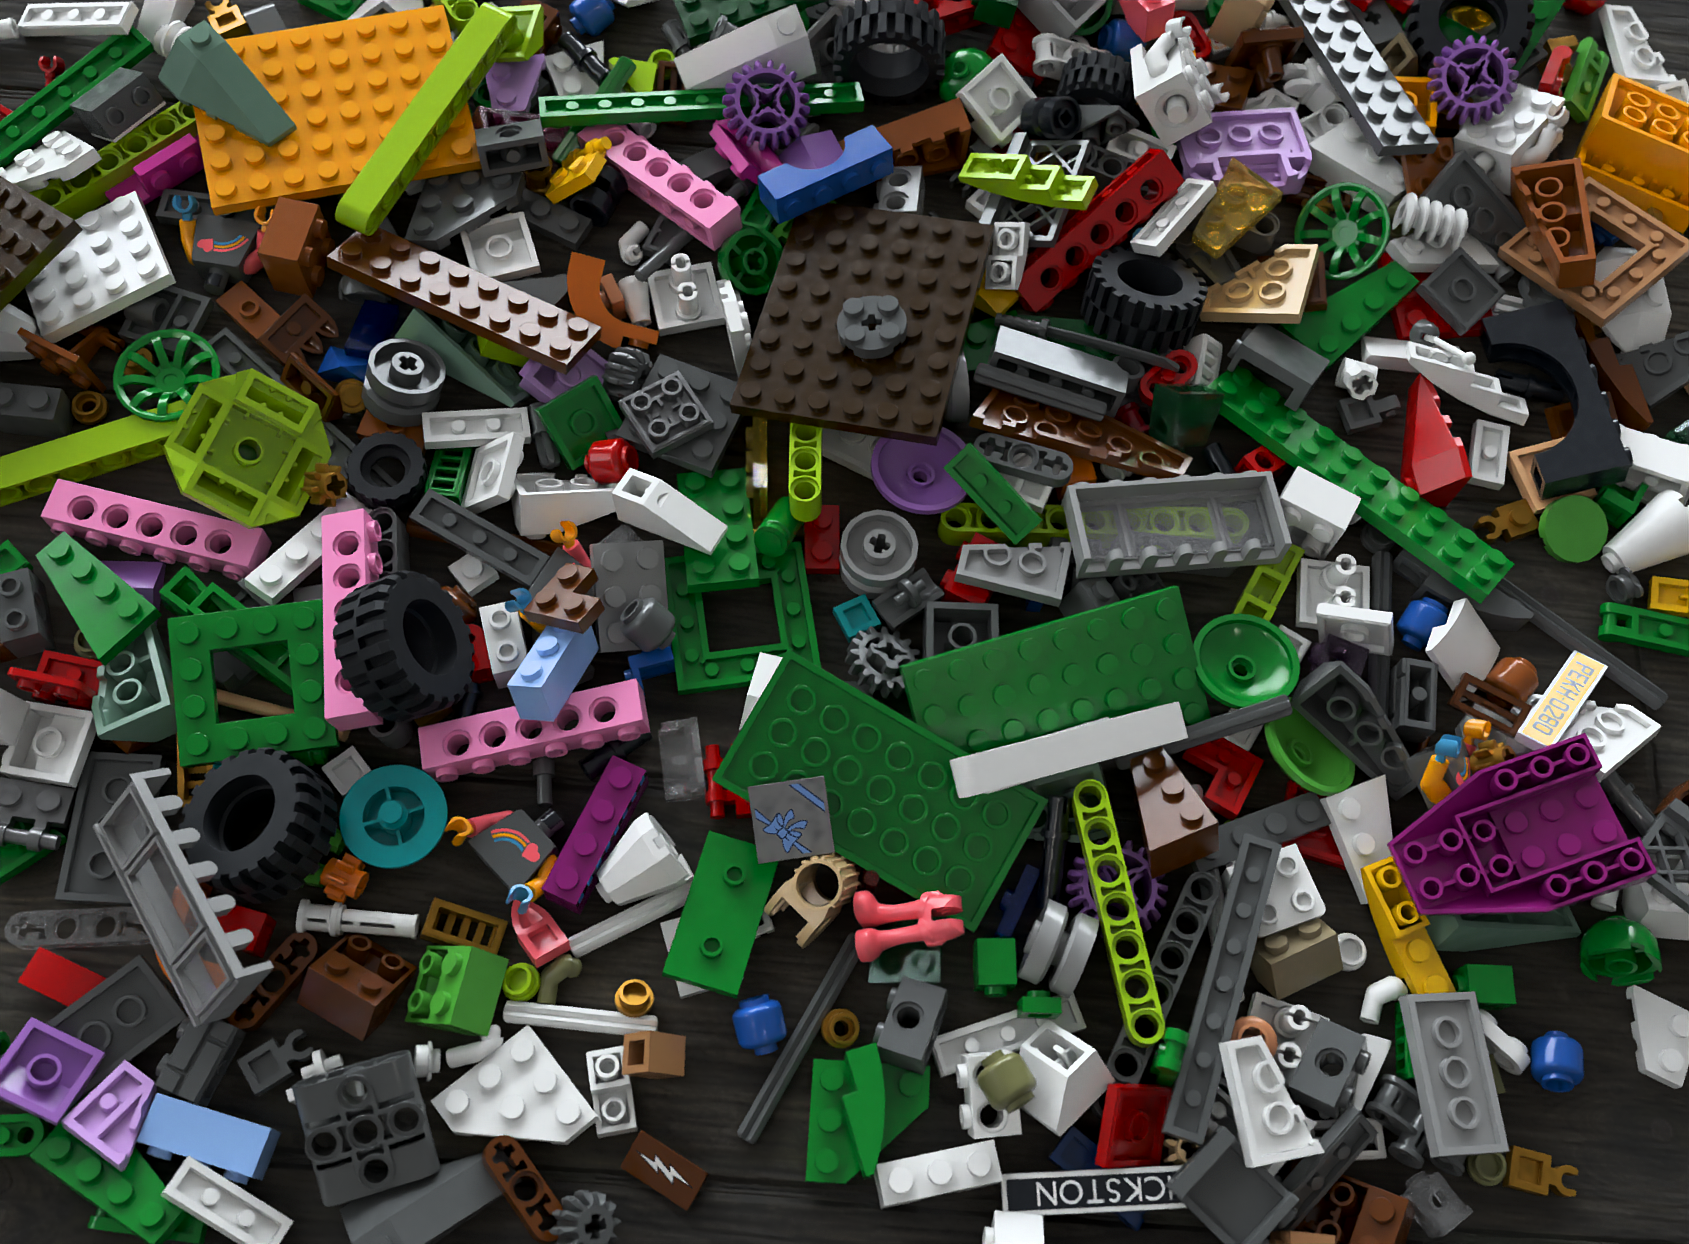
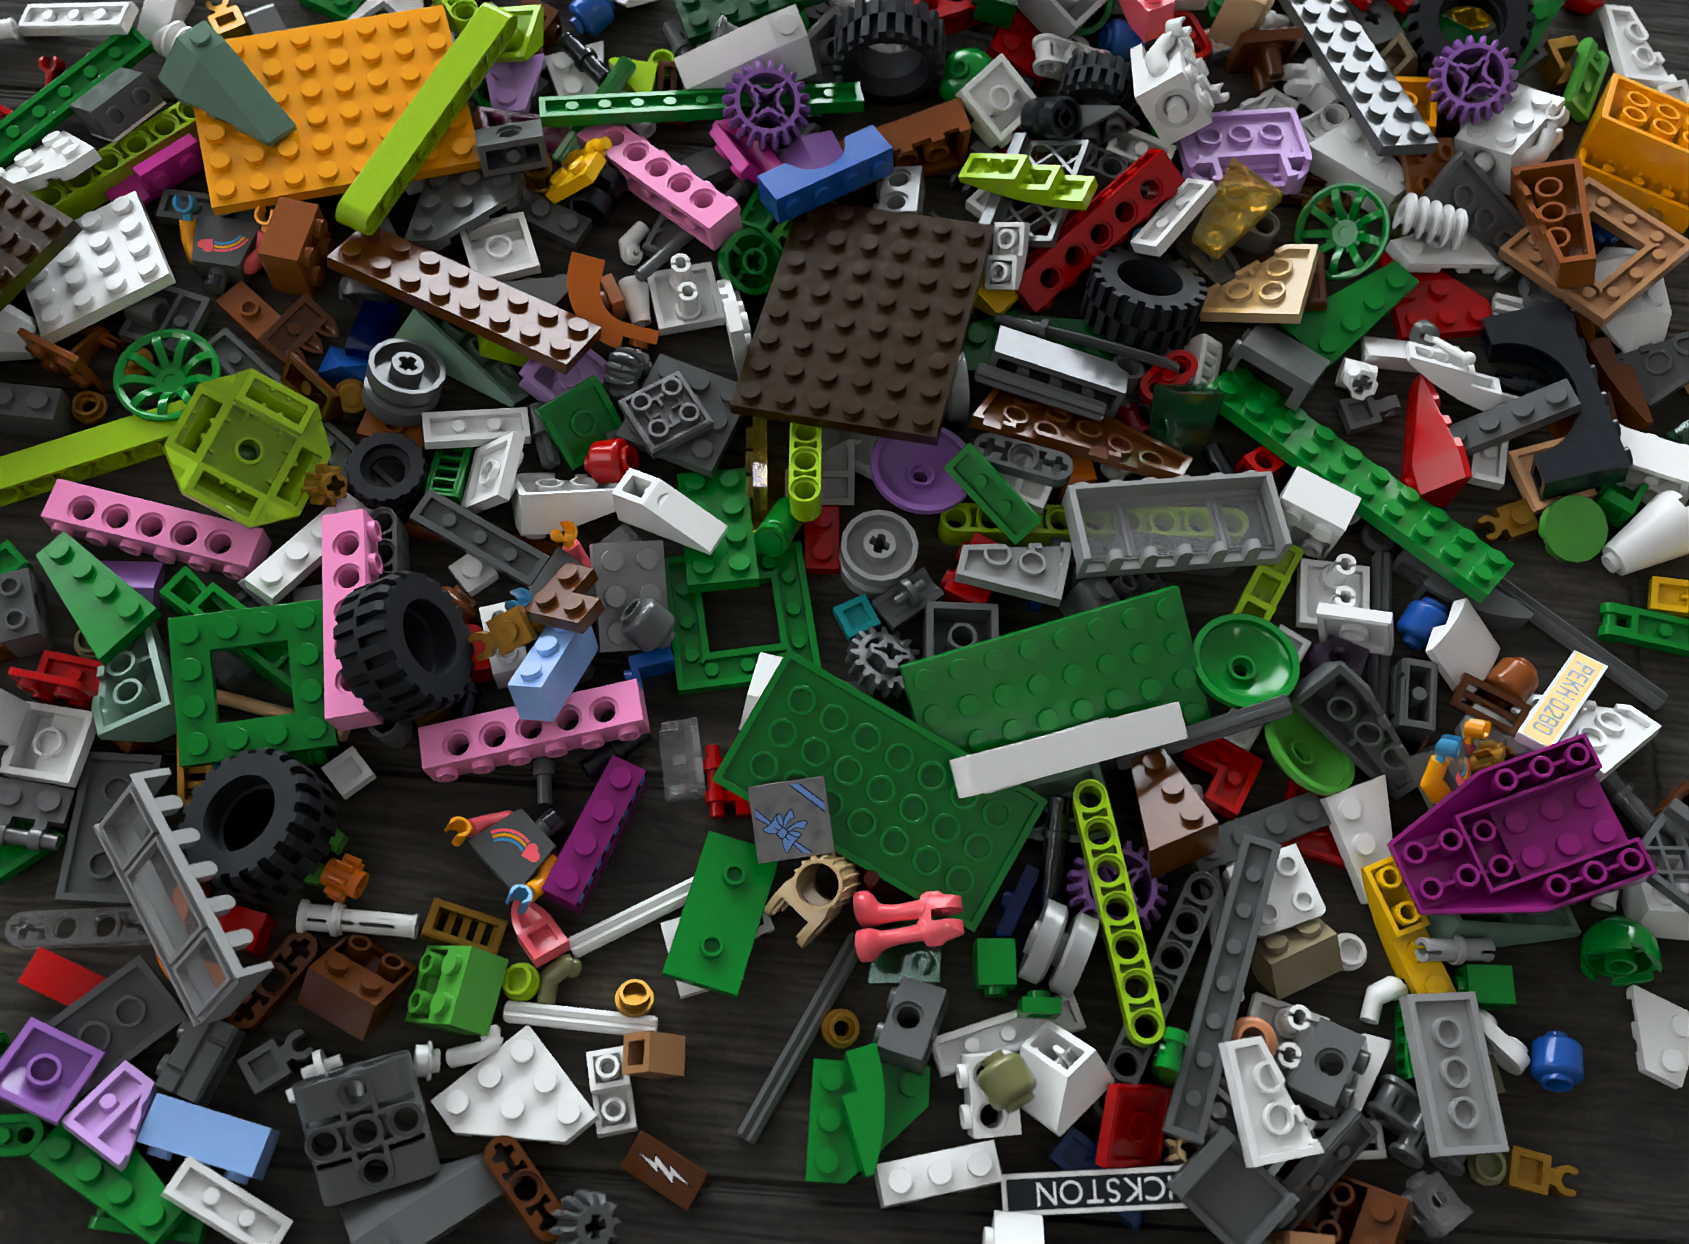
(393, 816): teal wheel -> none
(506, 633): none -> pearl gold plate
(642, 864): white cone -> none
(759, 1024): blue head -> none
(837, 474): none -> light grey wing
(868, 310): dark grey plate -> none
(1236, 81): reddish brown plate -> none
(1454, 949): none -> light grey pin
(1460, 291): dark grey plate -> none
(1517, 417): none -> dark grey plate
(1554, 72): red plate -> none
(1624, 587): dark grey plate -> none

